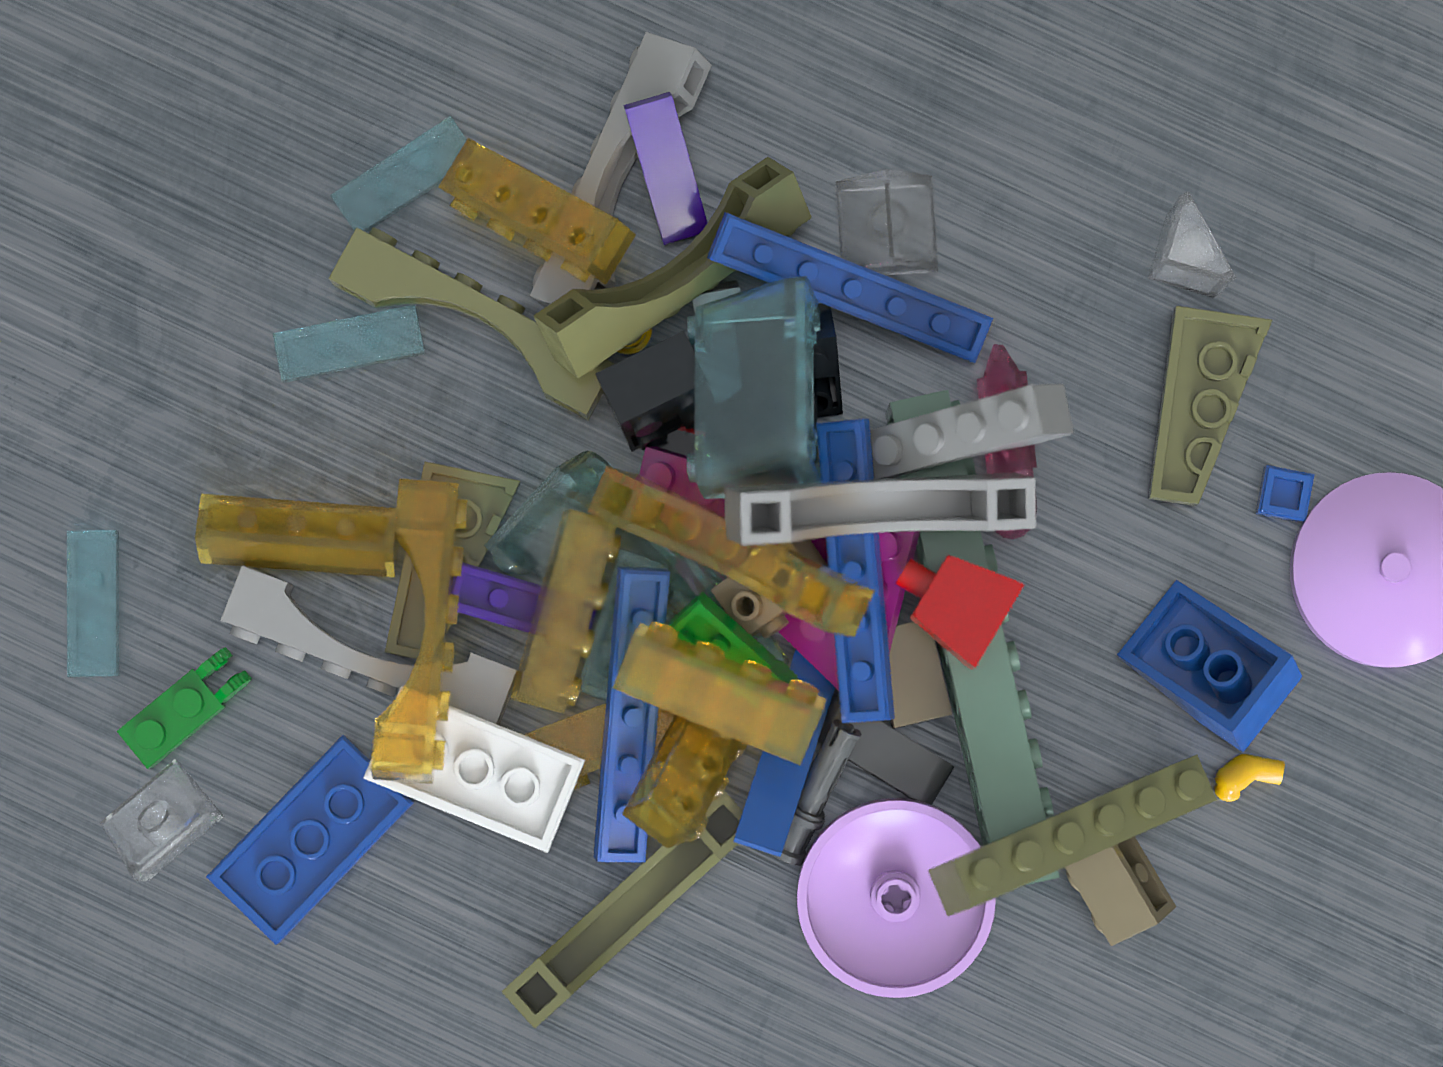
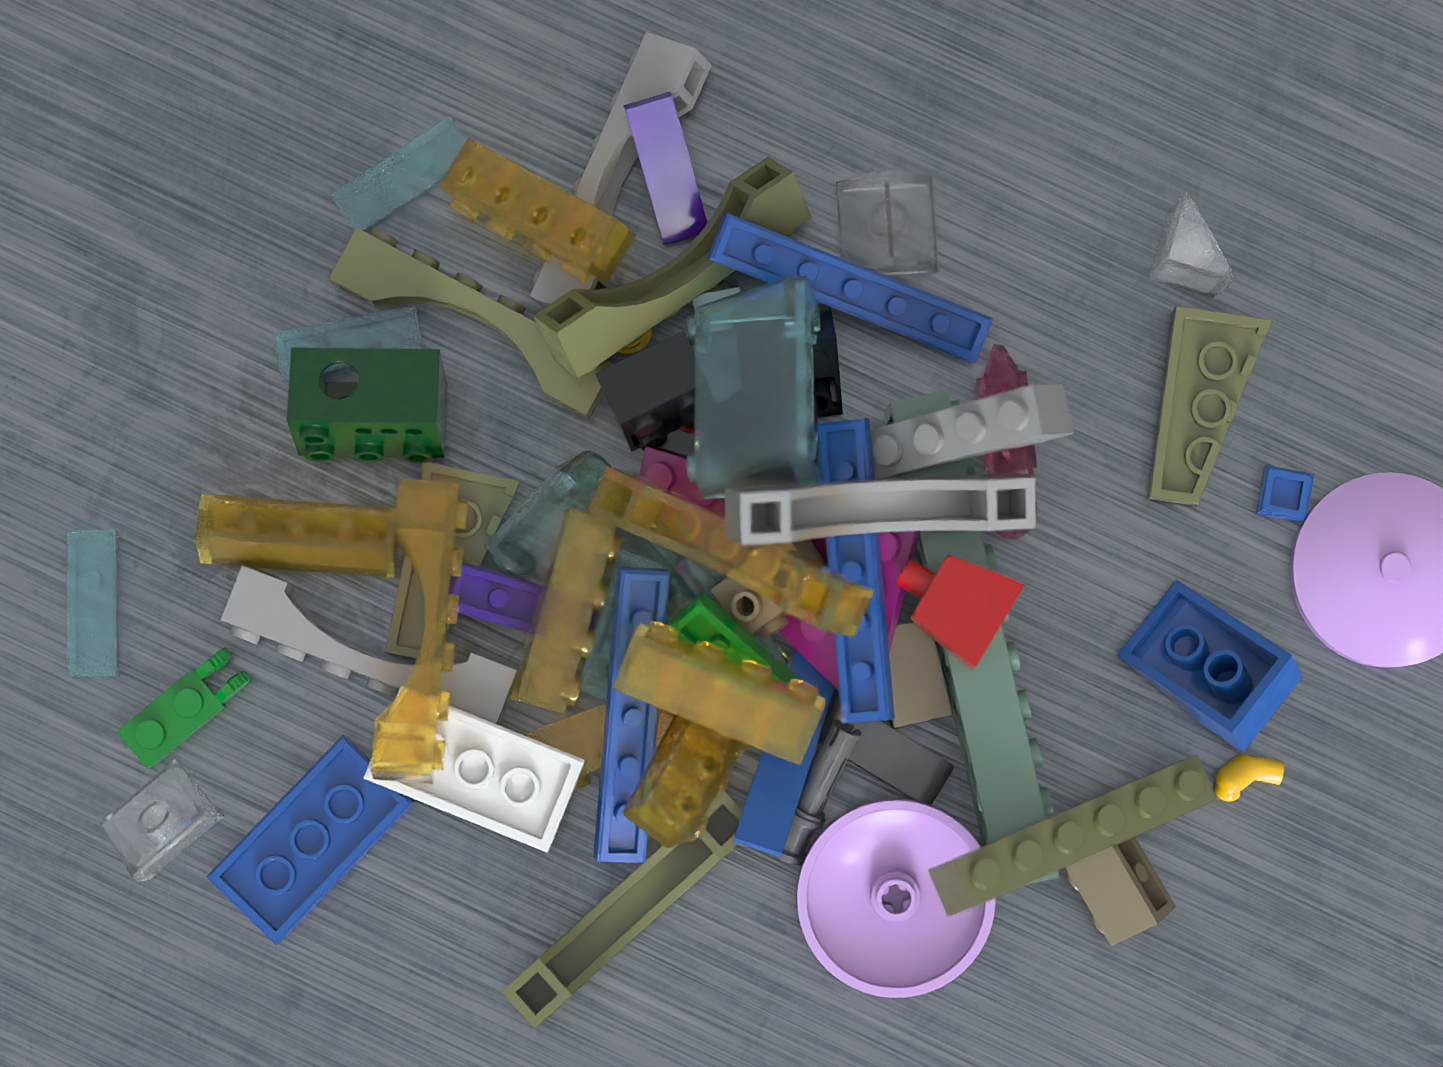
(388, 413): none -> dark green piece

